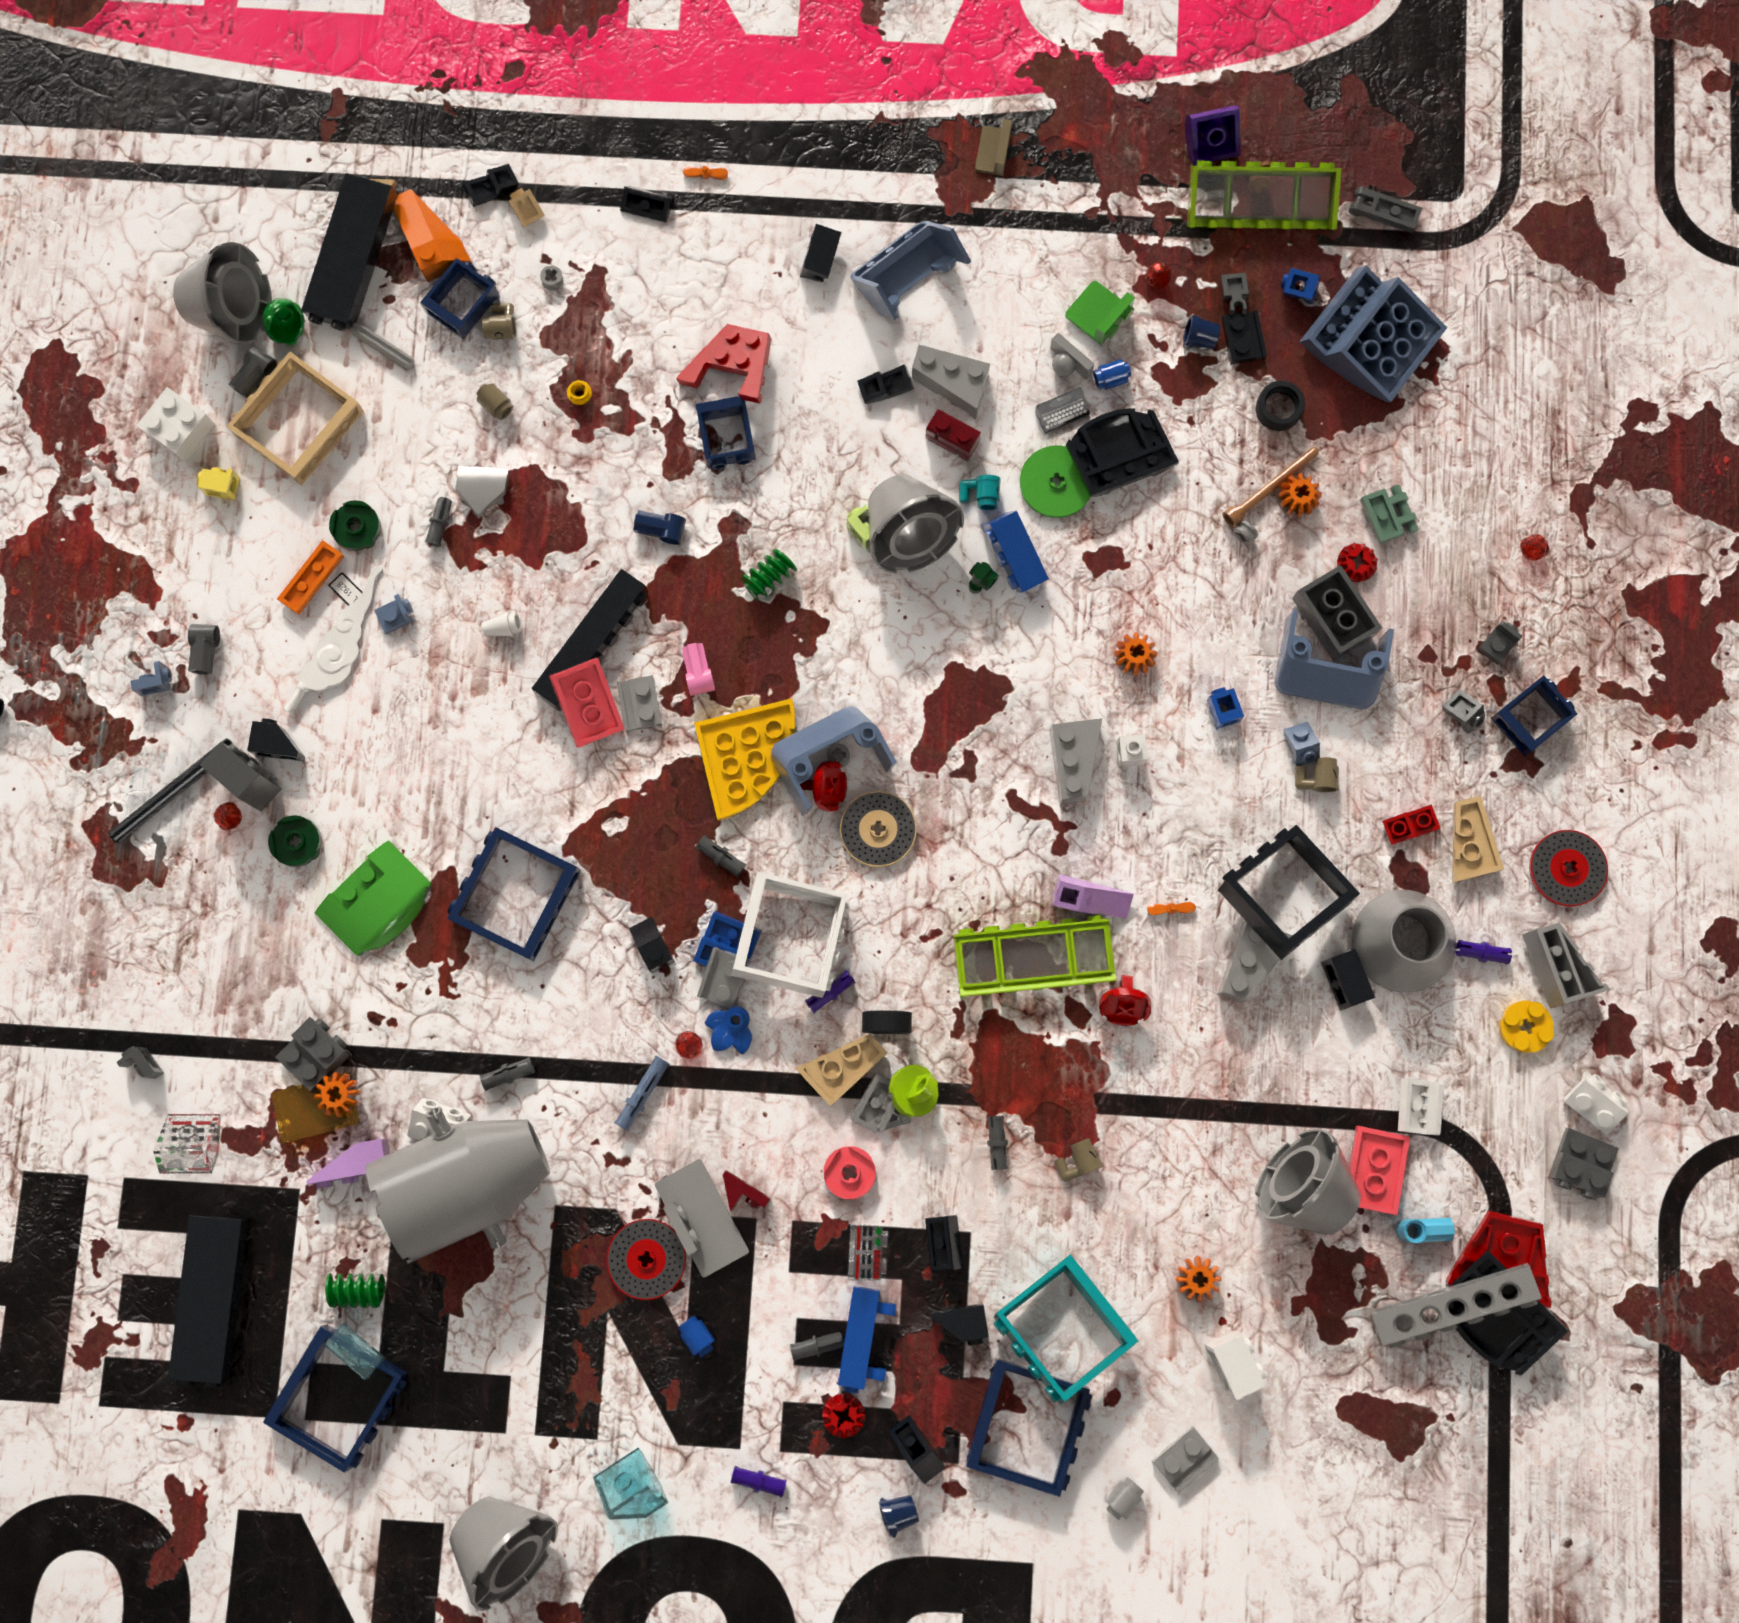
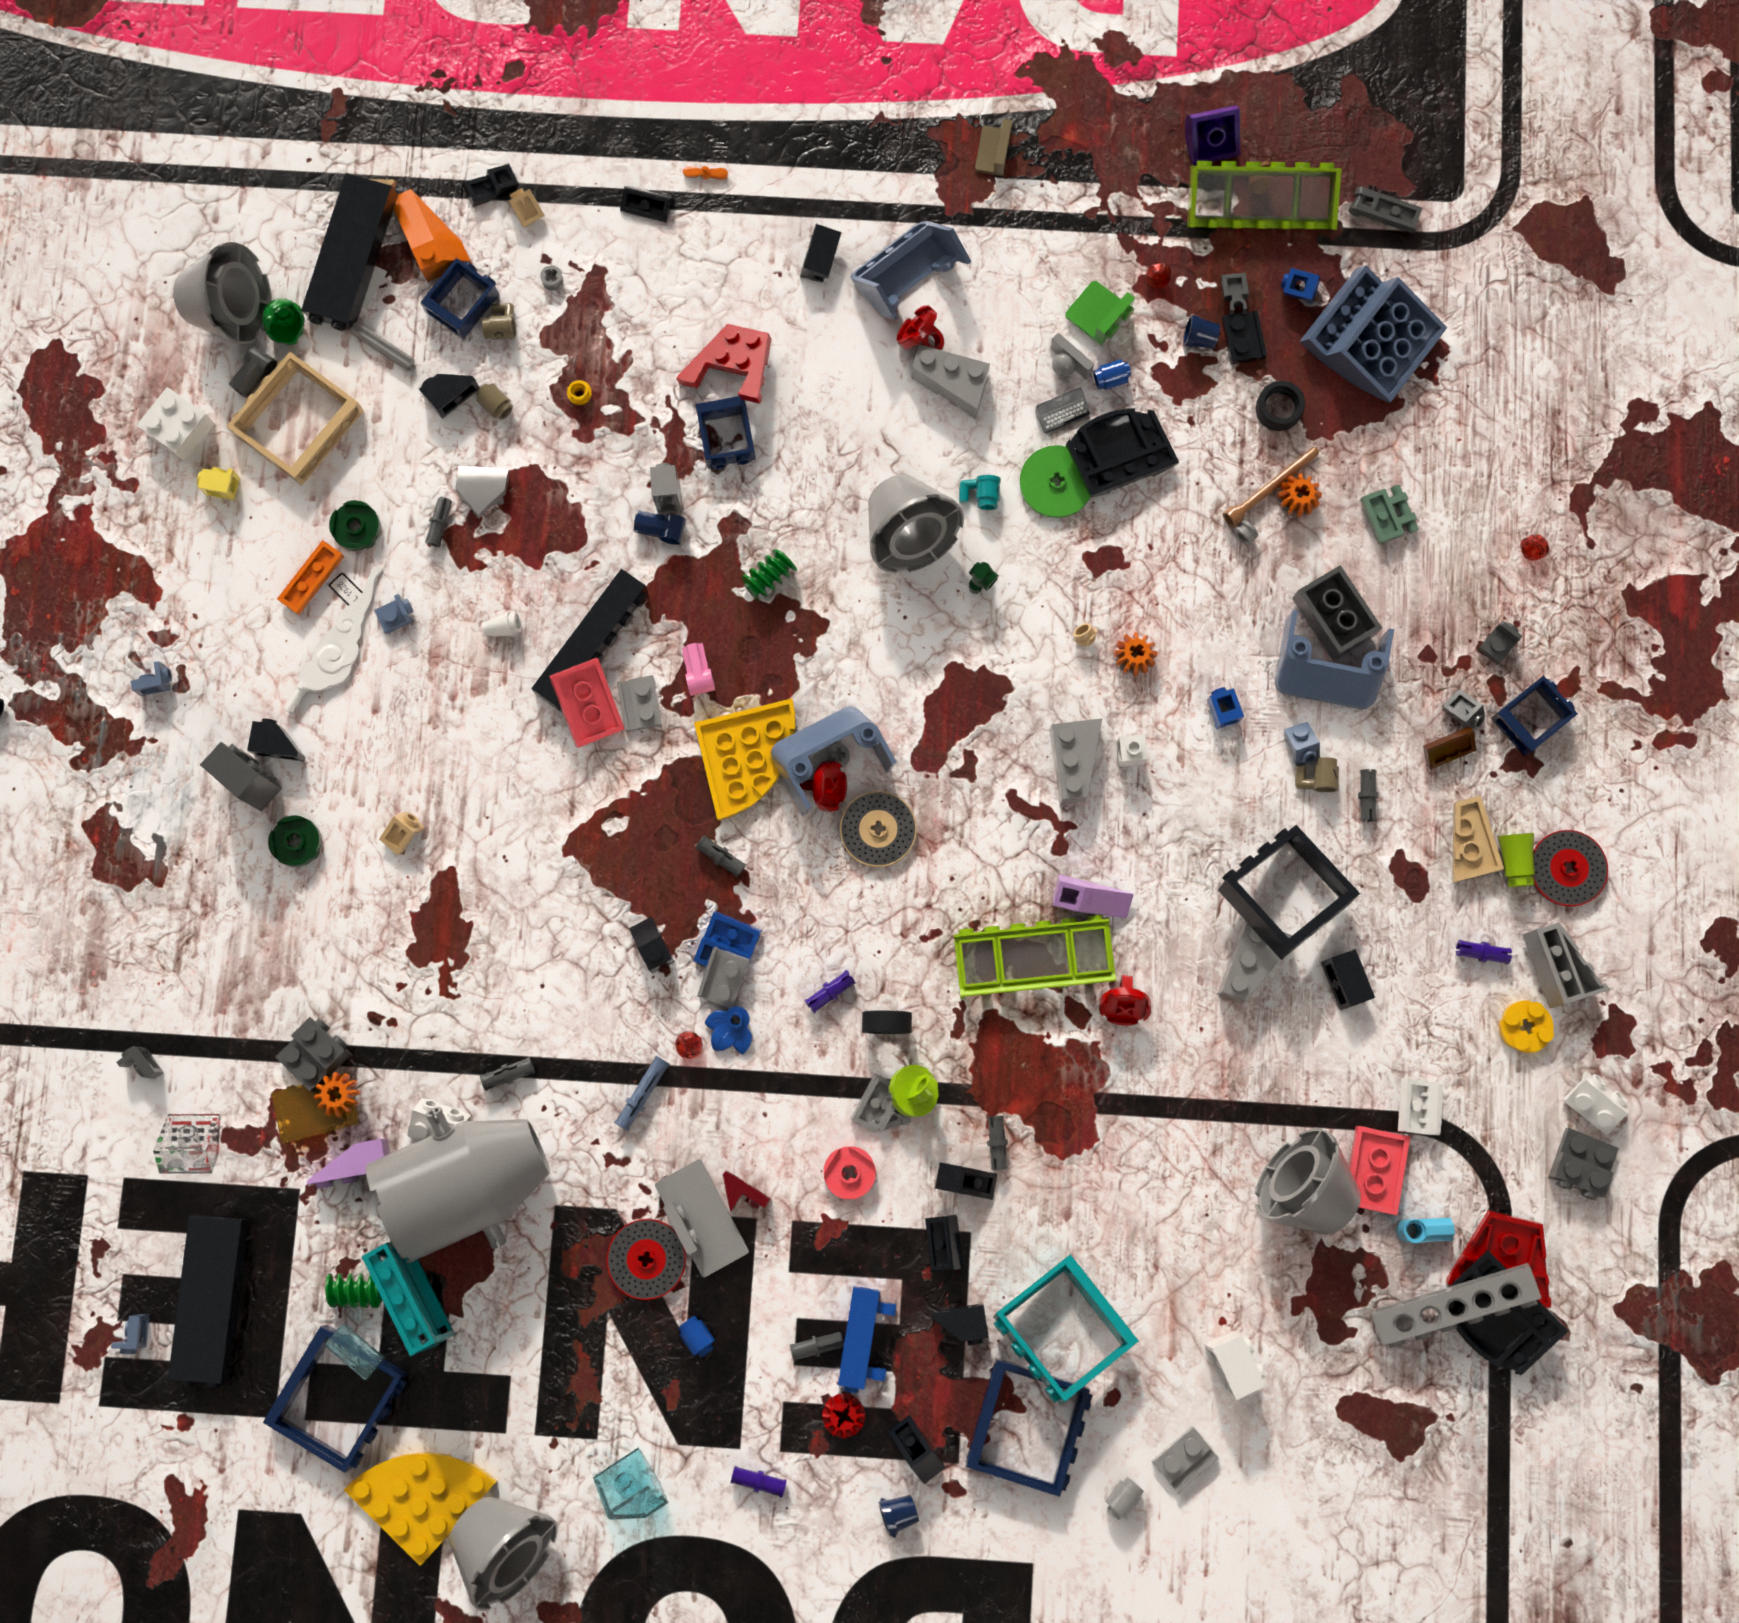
(136, 1332): none -> sand blue bracket
(160, 799): black axle -> none
(203, 641): dark grey piece -> none
(227, 816): clear red piece -> none
(375, 900): bright green slope -> none
(401, 831): none -> tan bracket
(408, 1298): none -> teal window
(419, 1497): none -> yellow plate
(448, 391): none -> black slope
(550, 911): dark blue window -> none
(665, 487): none -> light grey brick
(803, 891): white window -> none
(842, 1068): tan wing -> none
(857, 528): yellowish green bracket -> none
(866, 1252): clear slope -> none
(886, 385): black slope -> none
(919, 328): none -> red tile
(953, 435): dark red brick -> none
(966, 1181): none -> black slope
(1015, 551): blue wedge -> none
(1085, 634): none -> tan plate
(1085, 1158): dark tan piece -> none
(1171, 908): orange piece -> none
(1193, 1287): orange gear -> none
(1364, 571): red gear -> none
(1368, 795): none -> dark grey pin
(1379, 954): light grey cone -> none
(1411, 824): red slope -> none
(1449, 747): none -> reddish brown plate
(1518, 858): none -> lime plant

